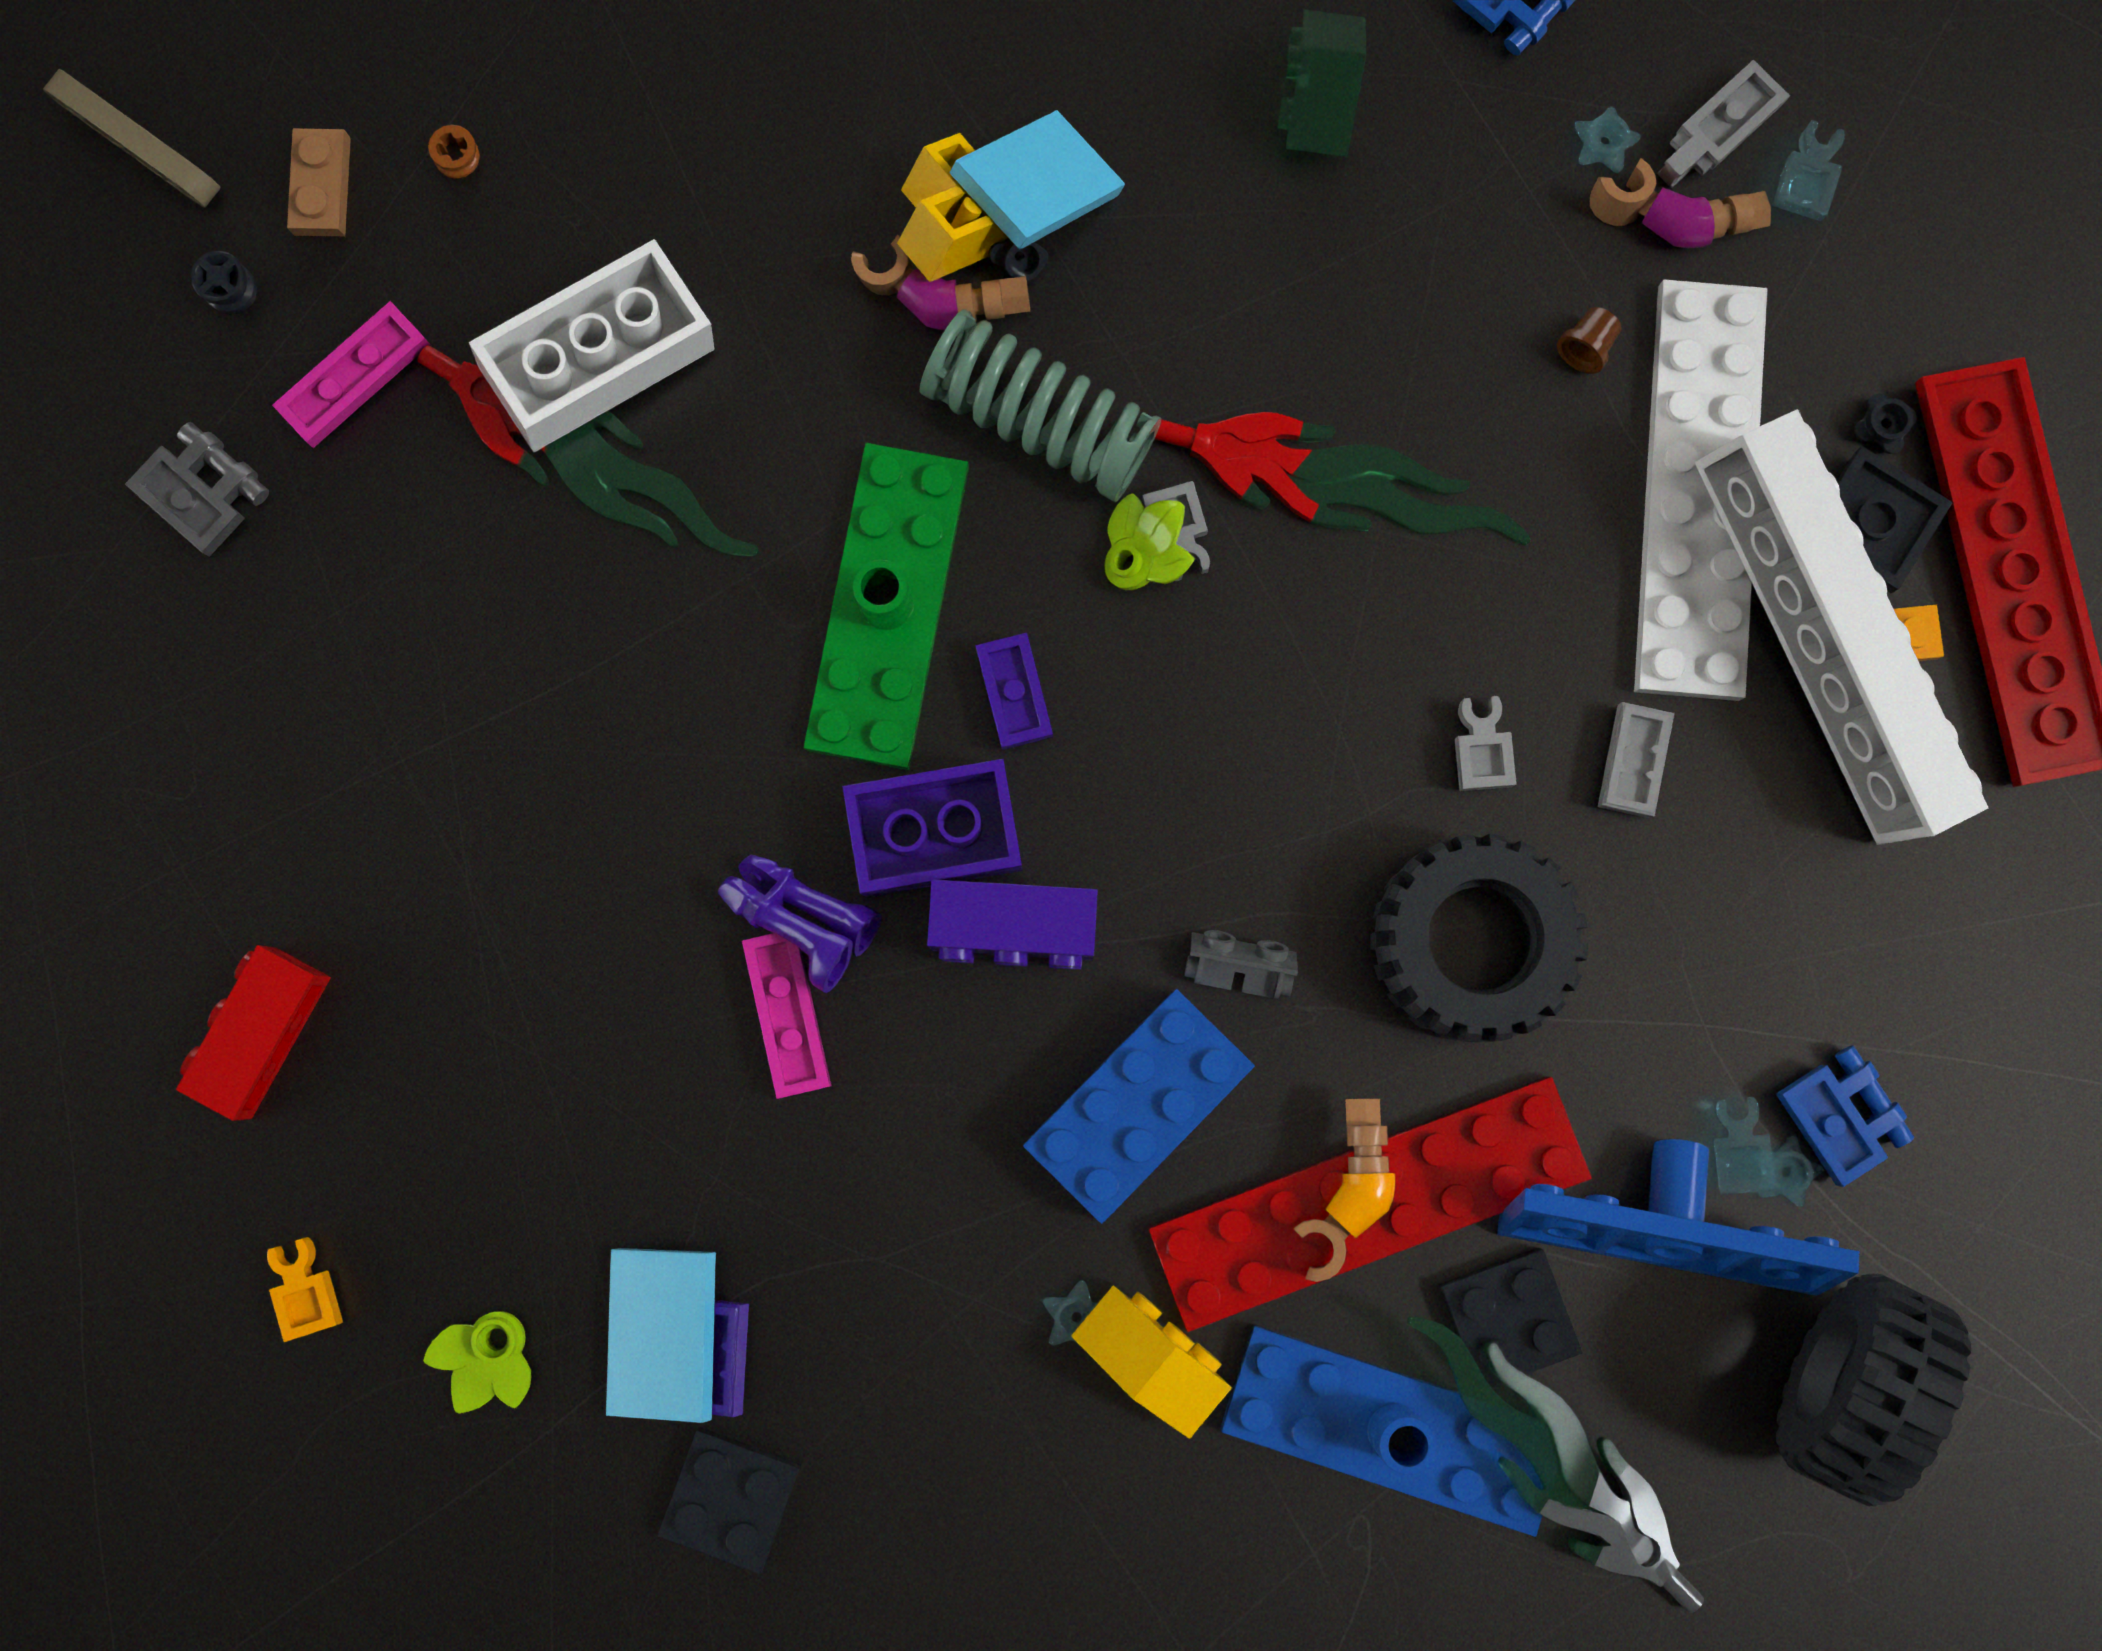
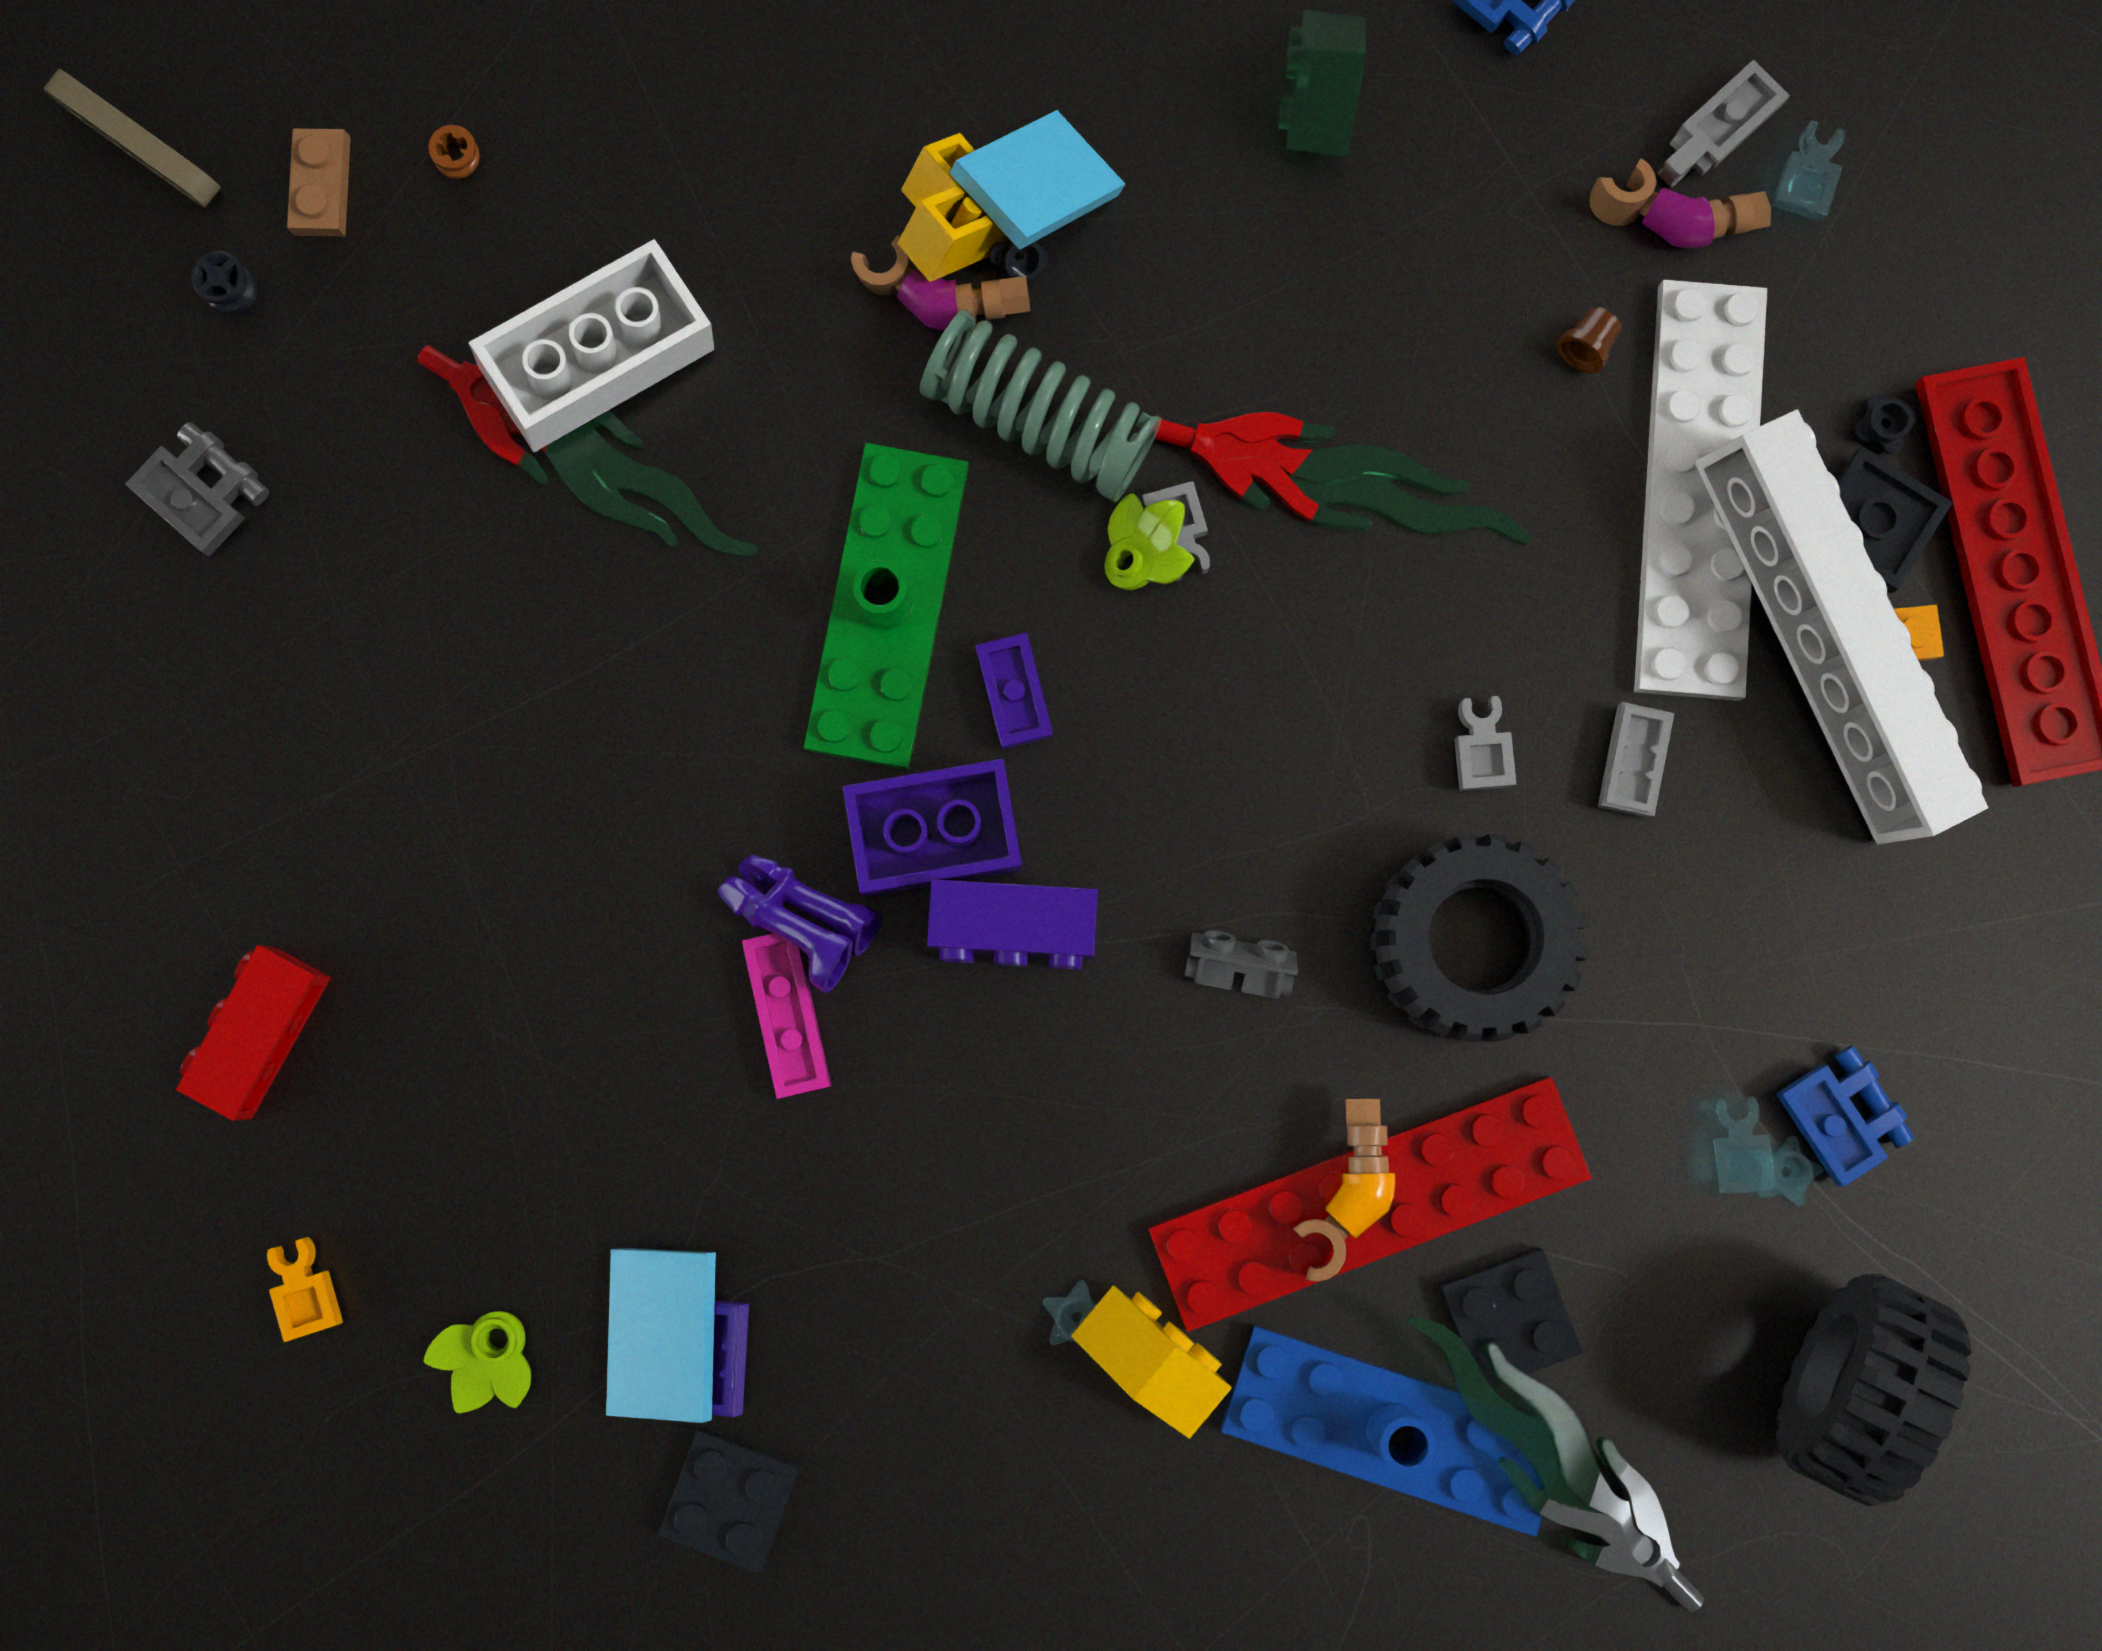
(351, 374): dark pink plate -> none
(1138, 1105): blue brick -> none
(1608, 126): clear light blue plate -> none
(1675, 1229): blue plate -> none

